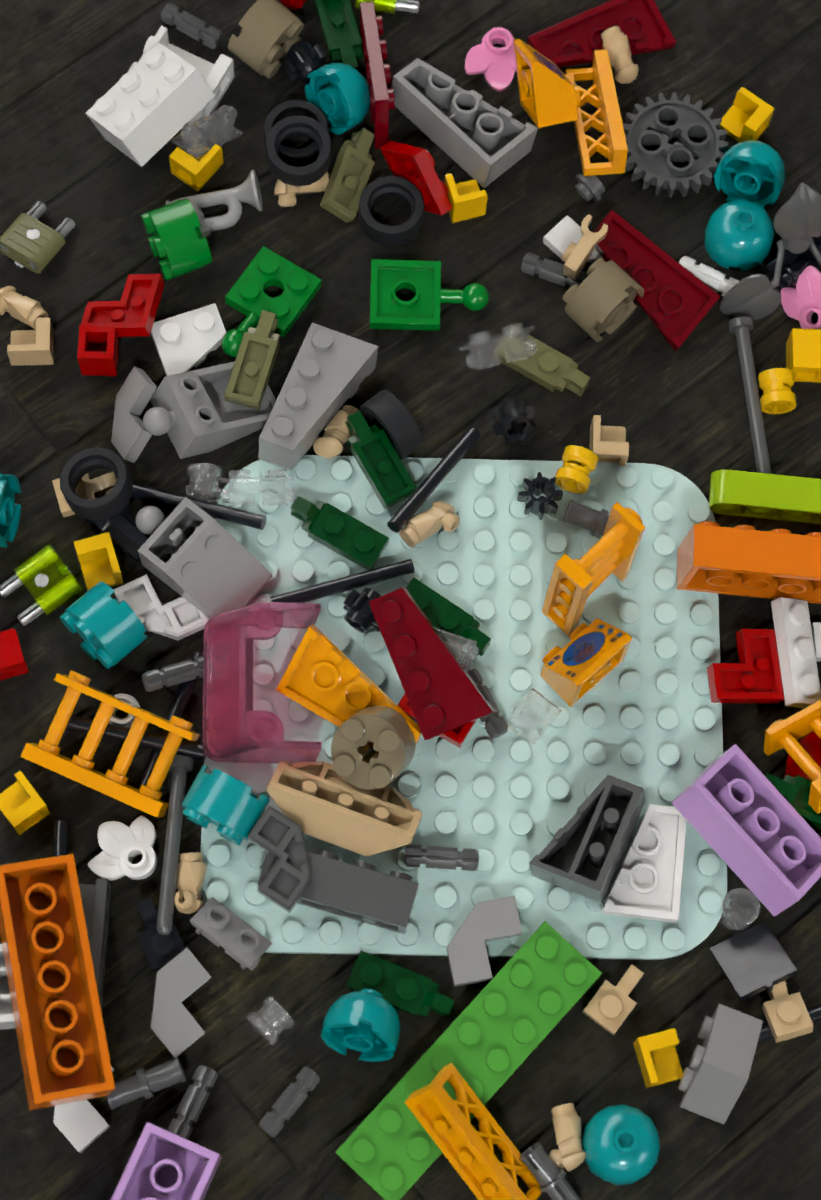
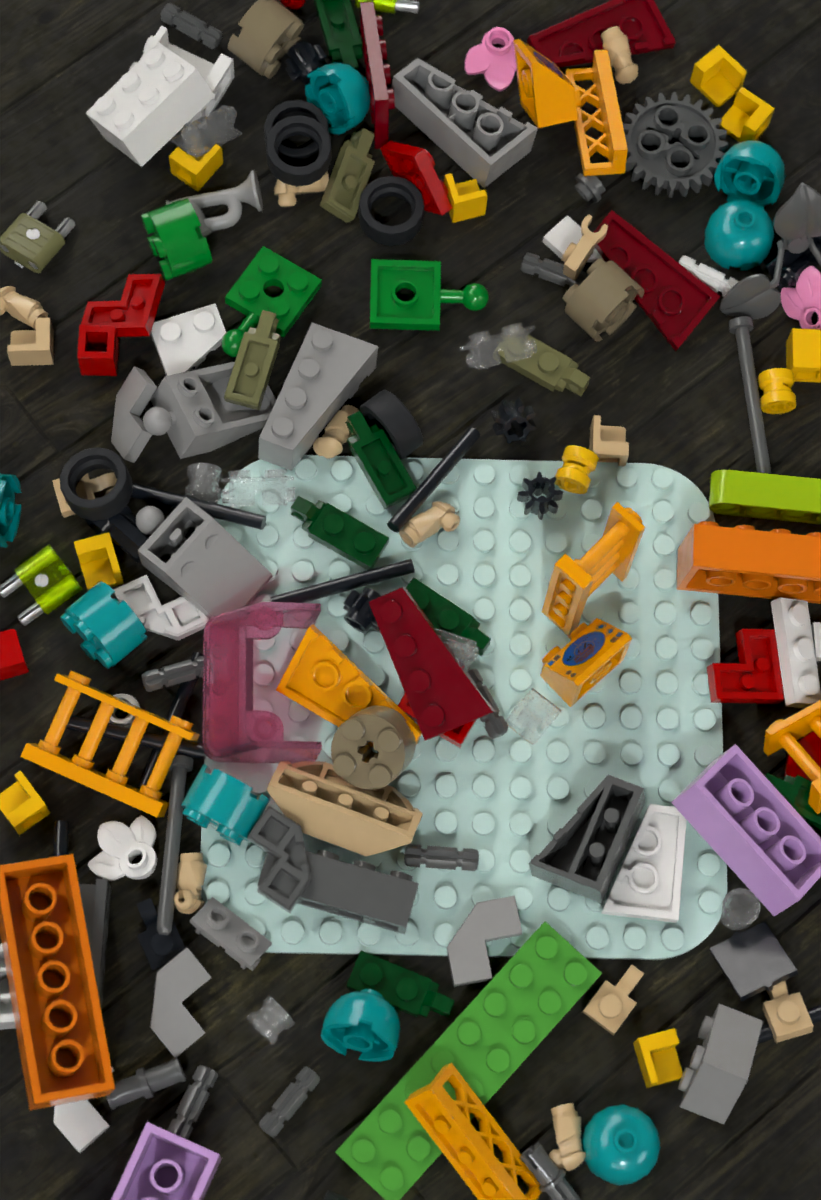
(586, 518): dark grey pin -> none
(718, 76): none -> yellow panel

